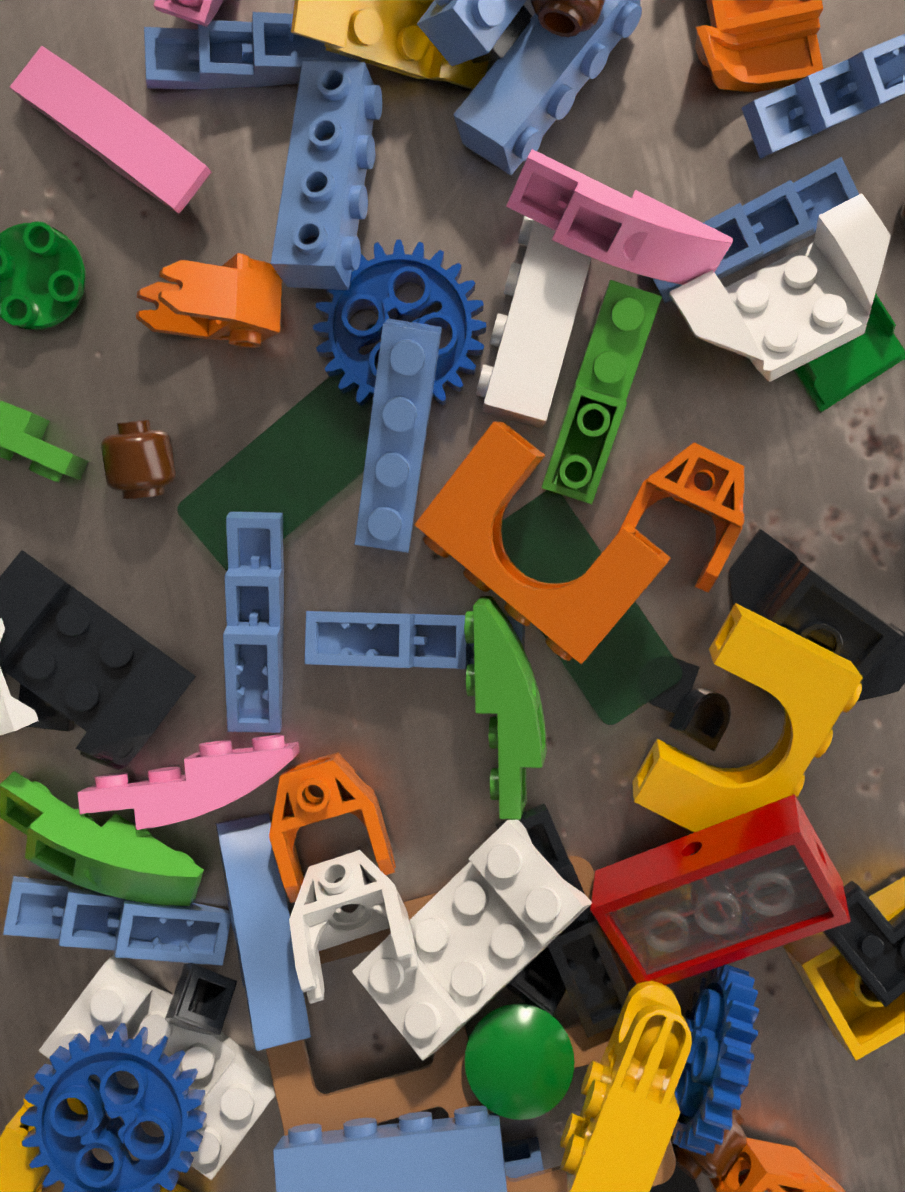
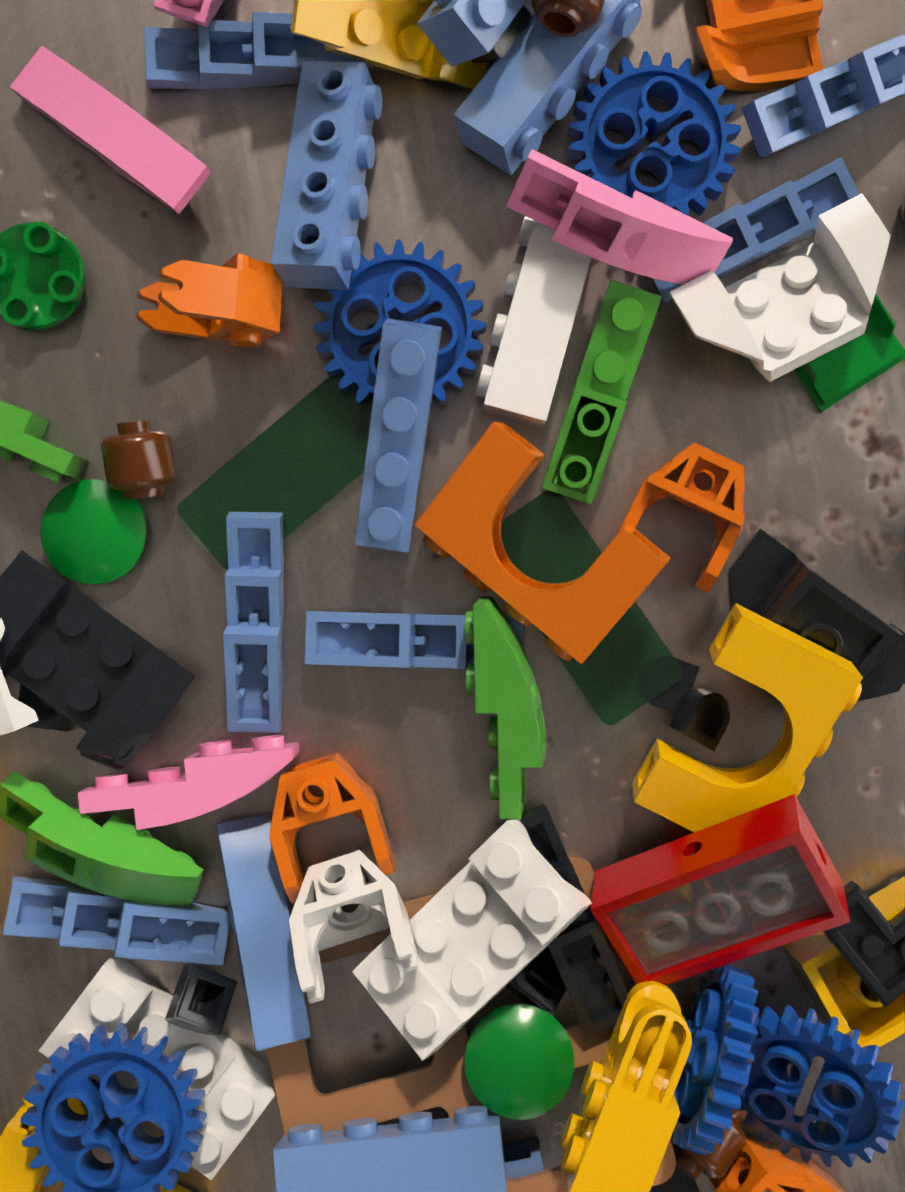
(93, 532): none -> green dish
(624, 106): none -> blue gear
(851, 1104): none -> blue gear

